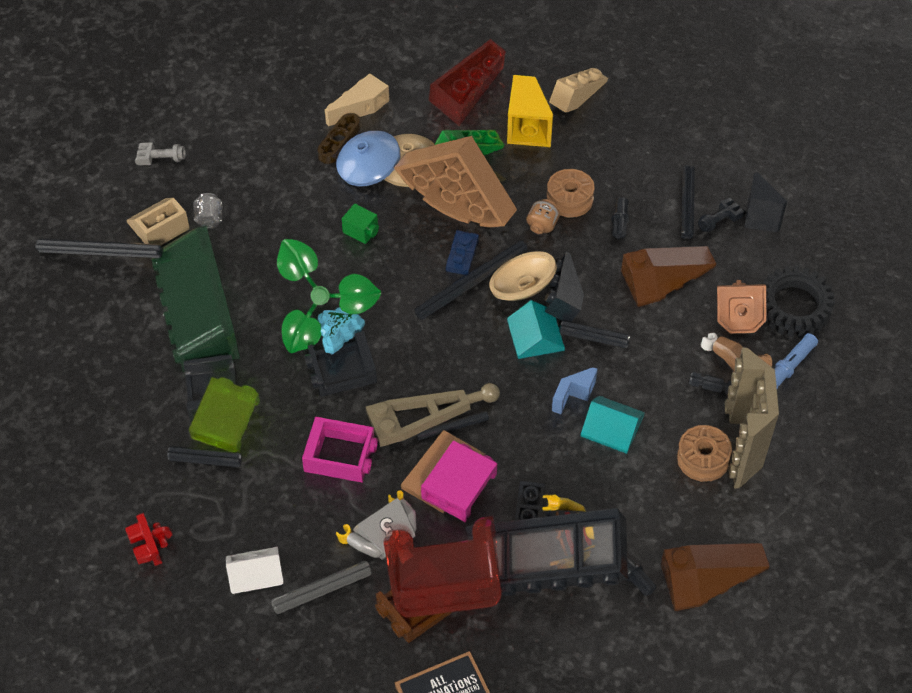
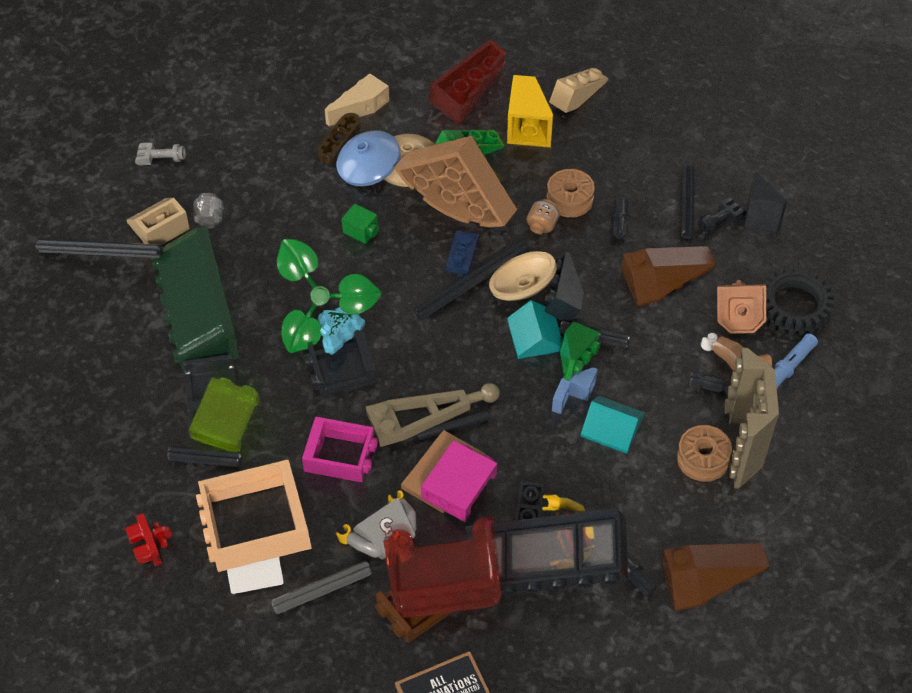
(245, 483): none -> light nougat window
(577, 349): none -> green slope

